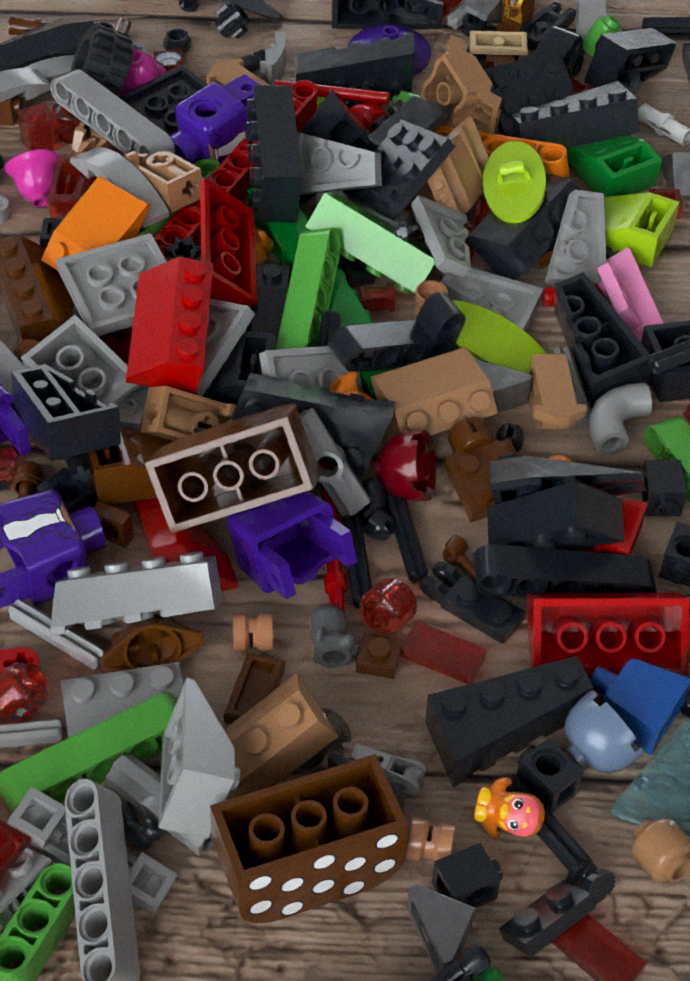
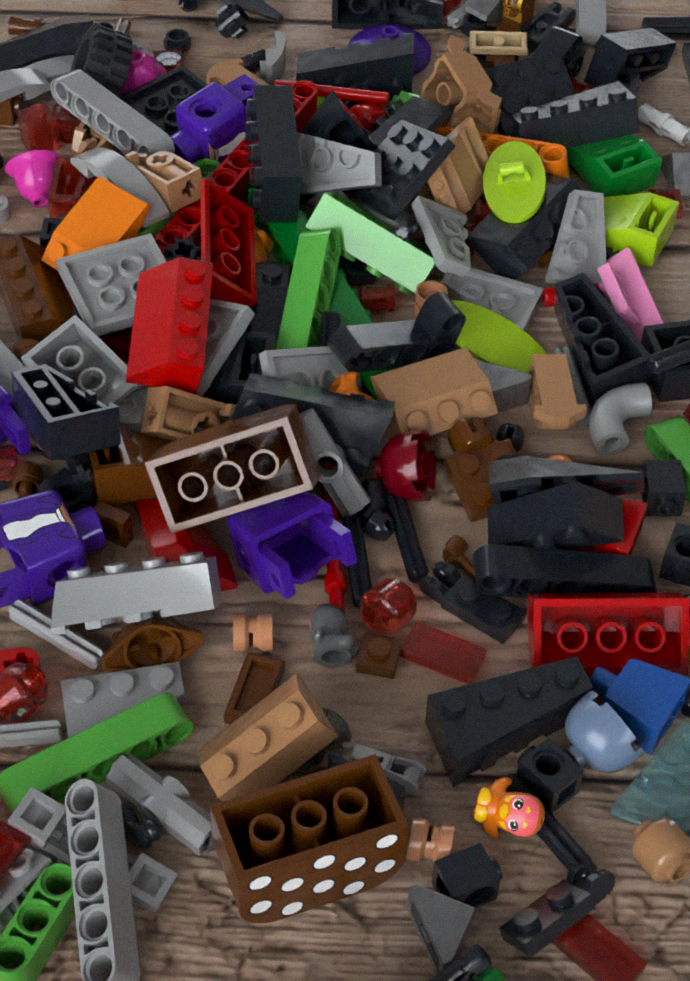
(194, 765): light grey slope -> none
(603, 25): bright green brick -> none

